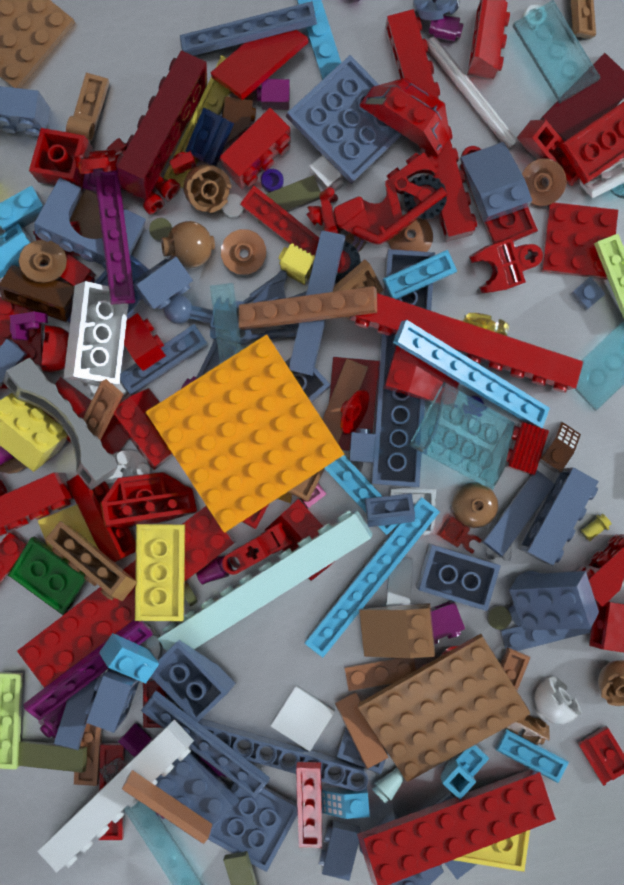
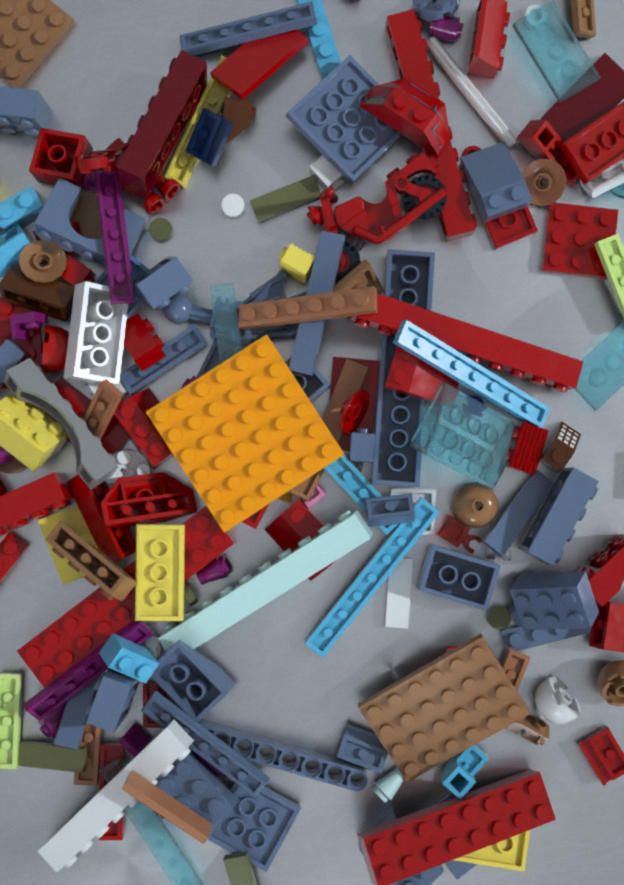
(47, 575): green tile -> none
(88, 106): medium nougat plate -> none
(182, 162): red plate -> none
(189, 243): medium nougat brick -> none
(207, 188): medium nougat cylinder -> none
(239, 241): nougat dish -> none
(256, 149): red brick -> none
(267, 543): red piece -> none
(272, 180): dark purple tile -> none
(274, 94): magenta brick -> none
(280, 221): red plate -> none
(302, 718): white tile -> none
(309, 804): plate -> none
(340, 850): sand blue brick -> none
(345, 802): medium azure slope -> none
(363, 736): nougat tile -> none
(378, 672): nougat plate -> none
(398, 631): medium nougat slope -> none
(420, 275): medium azure tile -> none
(421, 242): nougat dish -> none
(446, 621): magenta brick -> none
(484, 321): clear yellow plate -> none
(506, 263): red piece -> none
(531, 755): medium azure tile -> none
(588, 293): sand blue plate -> none
(596, 527): light yellow pin -> none

